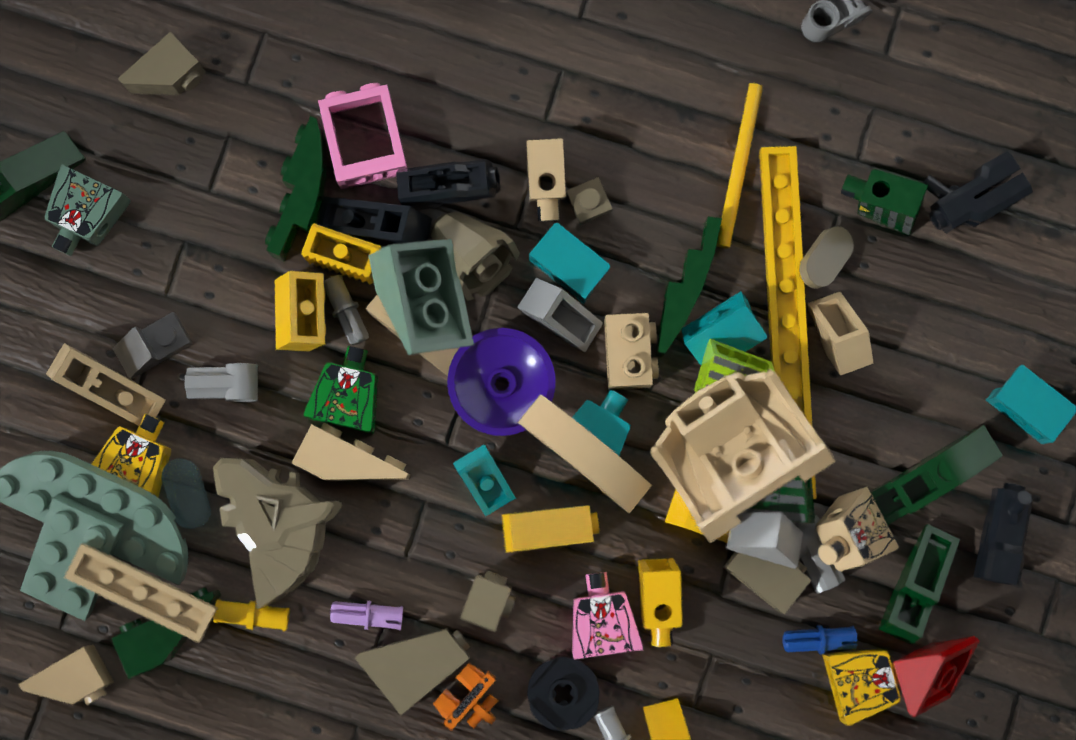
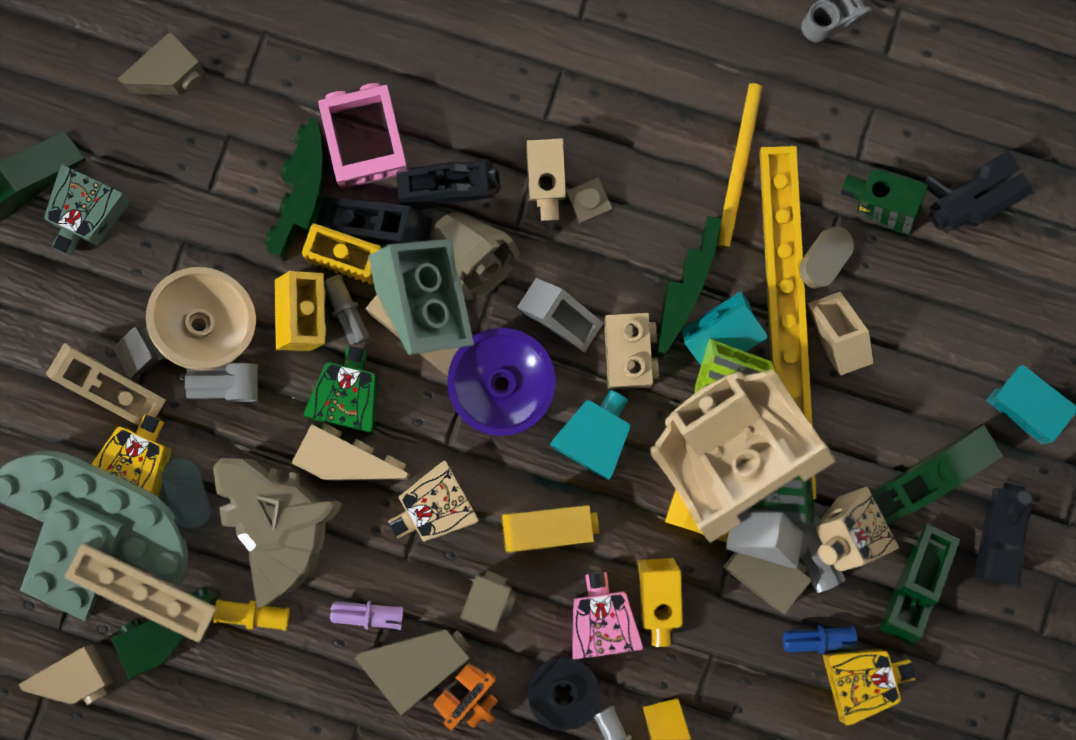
(203, 298): none -> tan dish
(434, 506): none -> torso
(484, 480): teal slope -> none
(569, 262): teal panel -> none
(585, 453): tan slope -> none
(933, 672): red slope -> none

